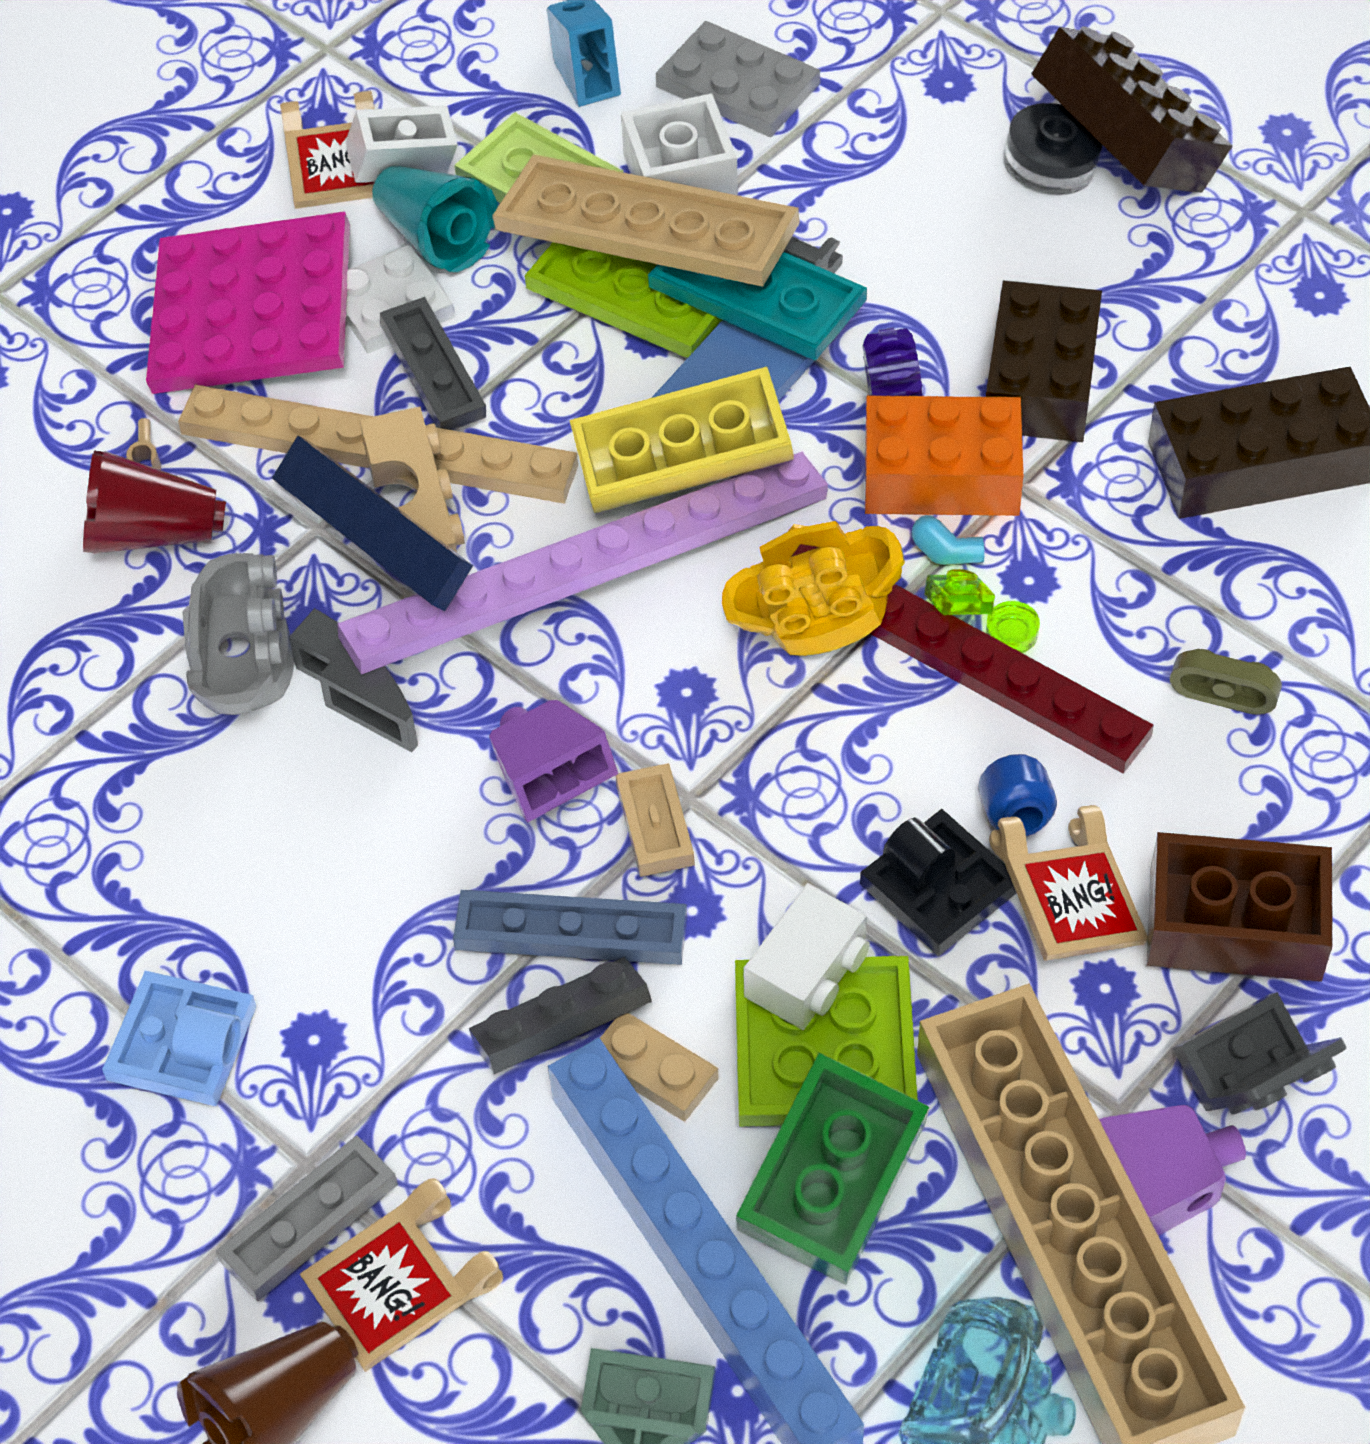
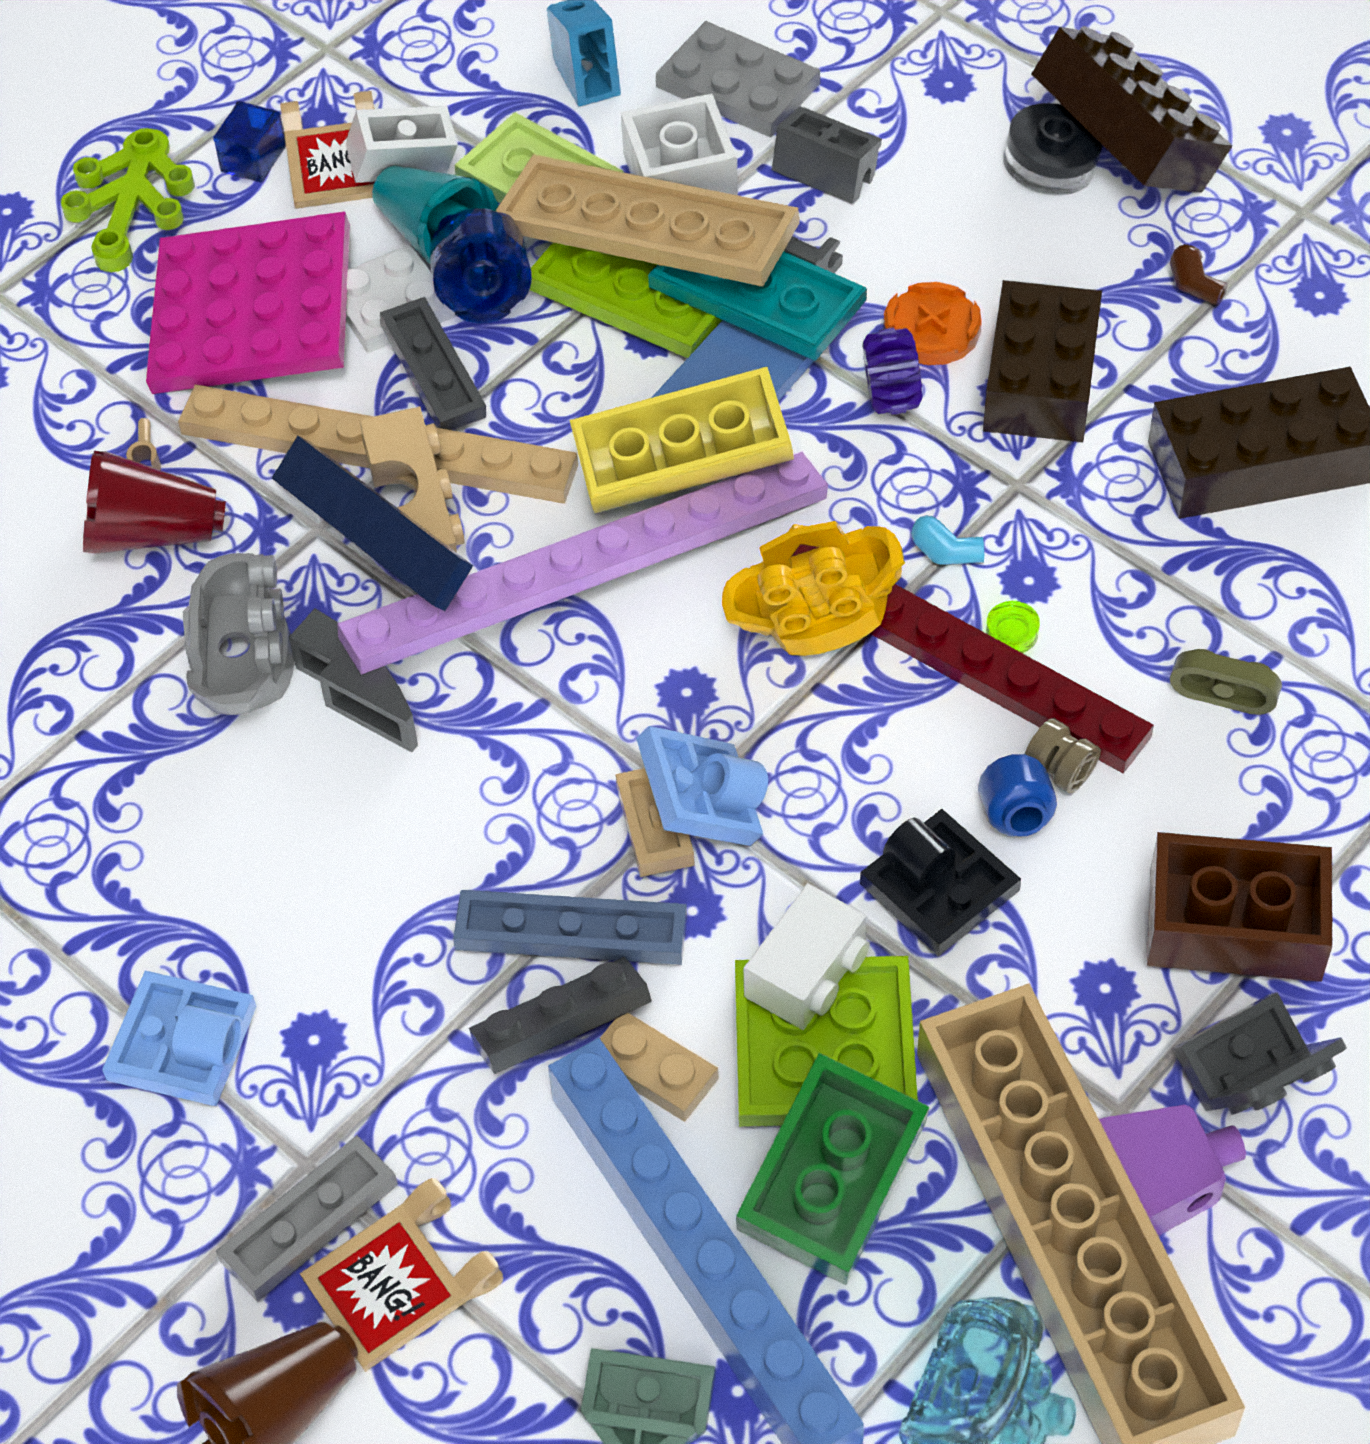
(141, 153): none -> lime plant
(249, 141): none -> clear blue brick
(472, 240): none -> clear blue brick
(550, 756): medium lavender torso -> none
(703, 786): none -> light blue plate
(825, 153): none -> dark grey hinge
(940, 320): none -> orange tile
(943, 455): orange brick -> none
(959, 593): clear neon green plate -> none
(1063, 756): none -> dark tan wheel
(1071, 893): flag -> none
(1191, 278): none -> reddish brown arm

